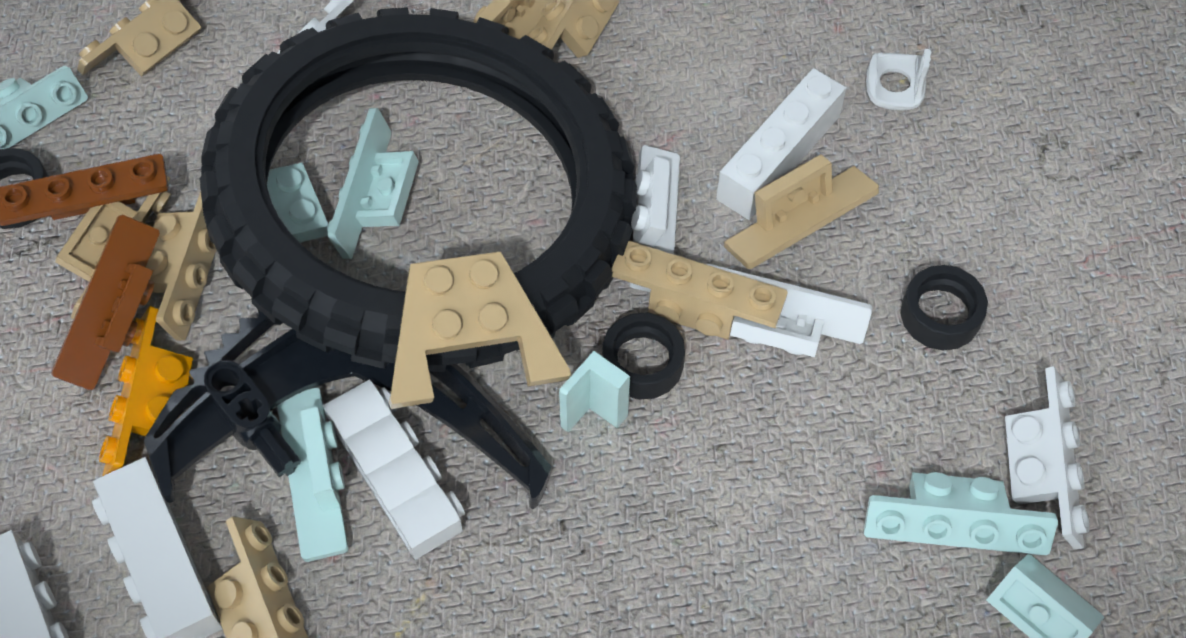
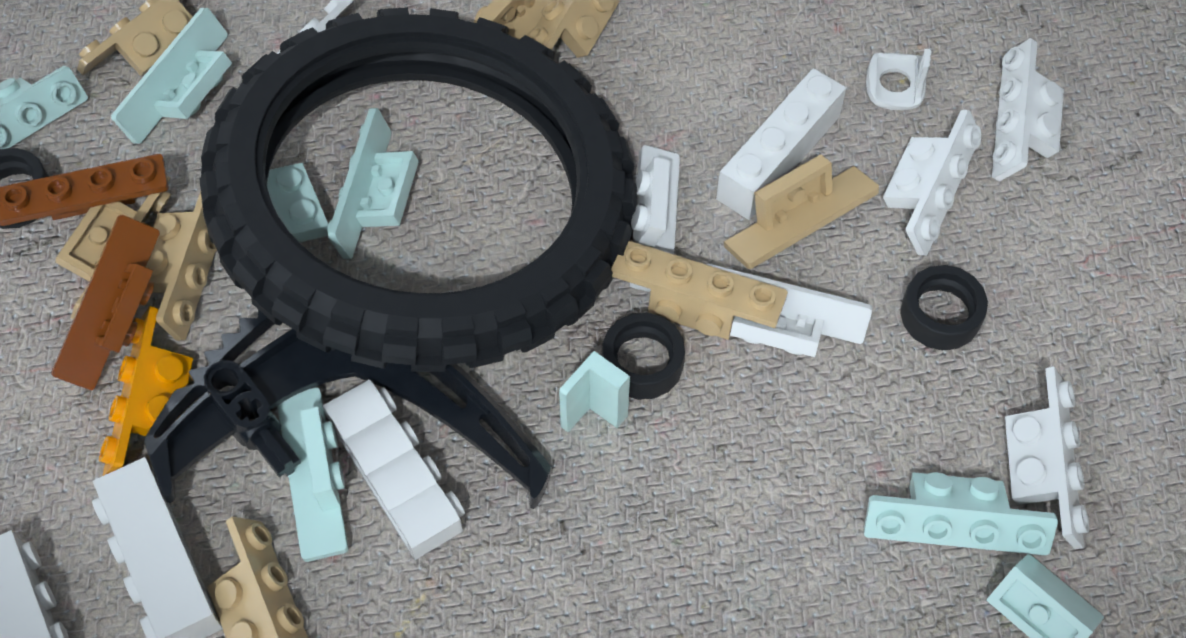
(176, 79): none -> light aqua bracket
(463, 307): tan wing -> none
(930, 177): none -> white bracket
(1026, 112): none -> white bracket

